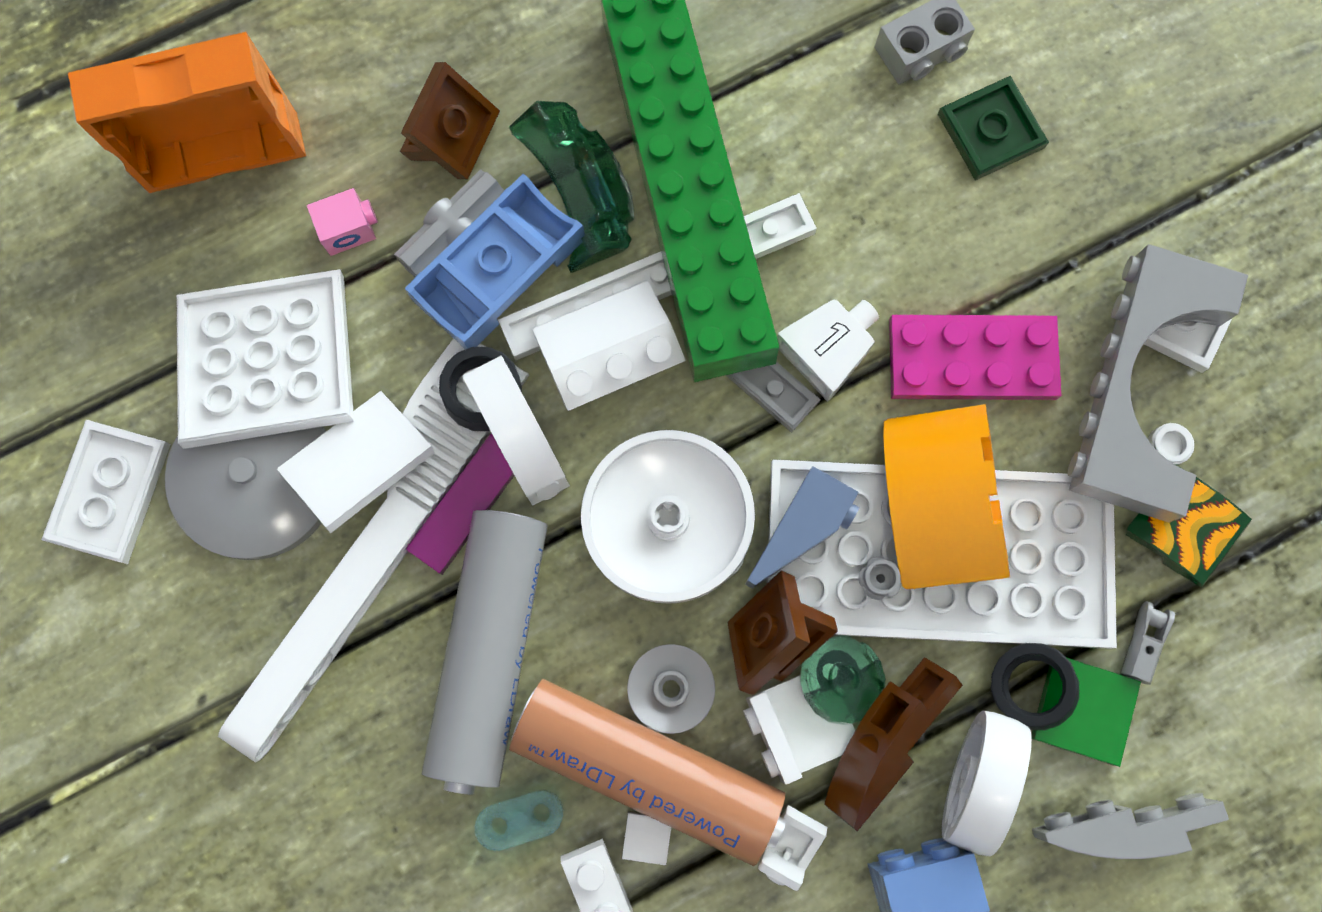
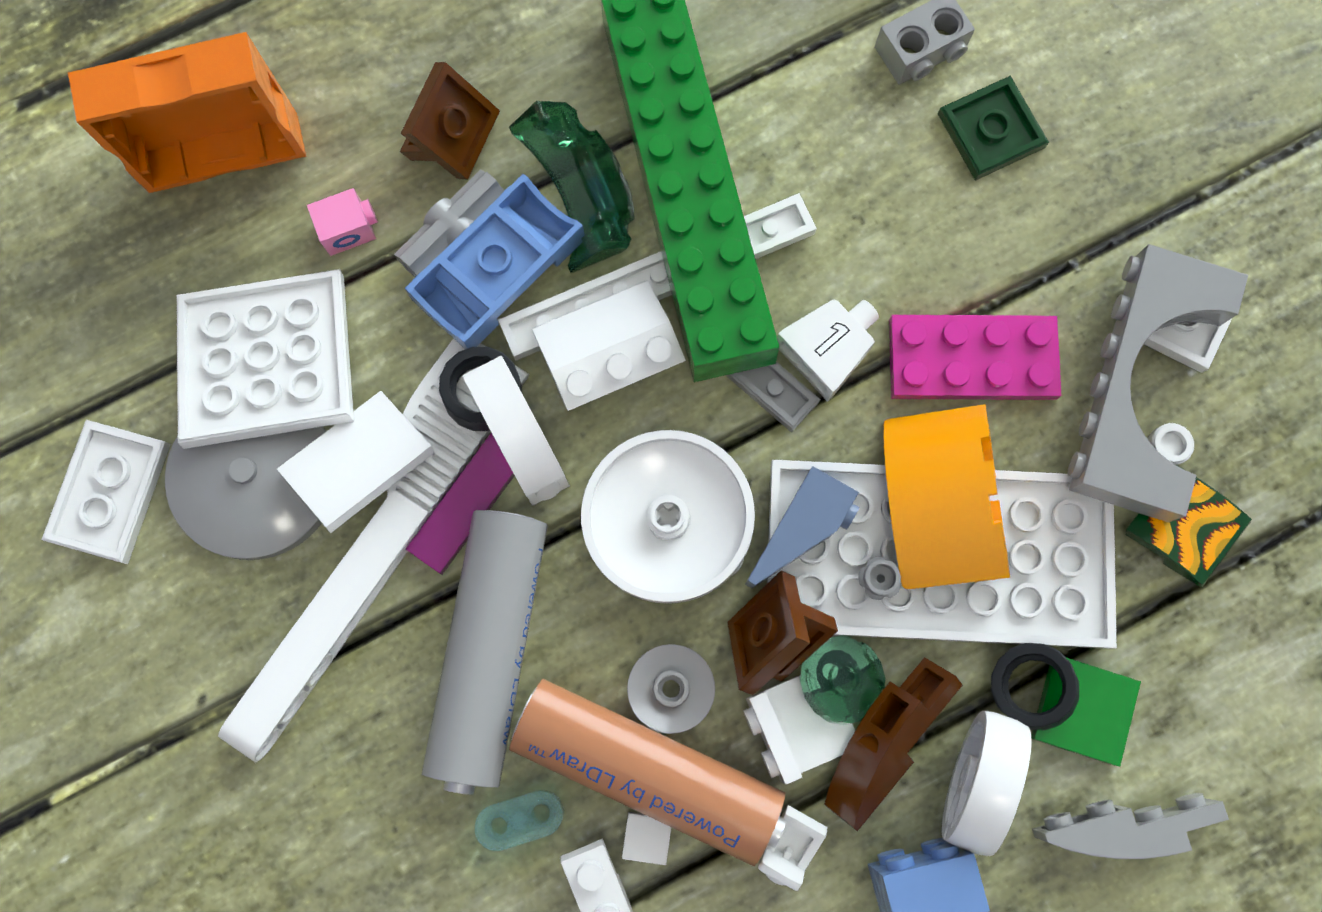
(1145, 650): light grey bar -> none

